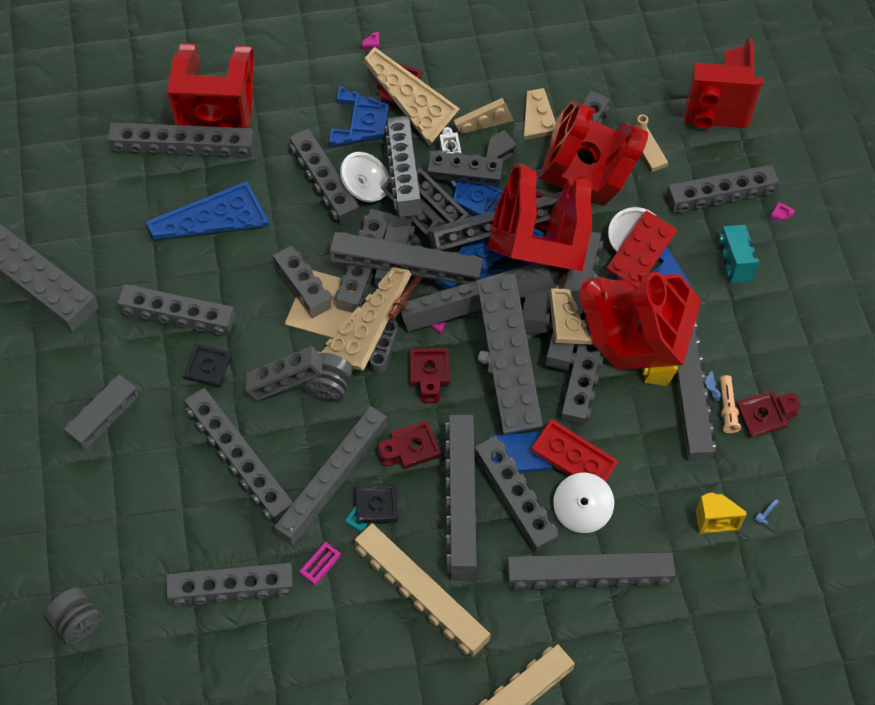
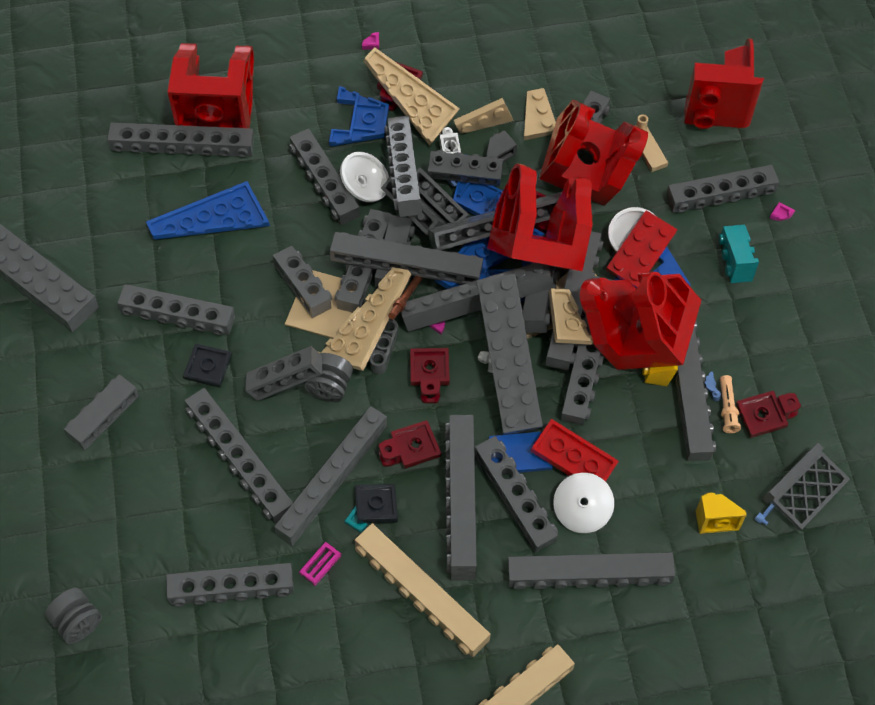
(792, 477): none -> dark grey fence

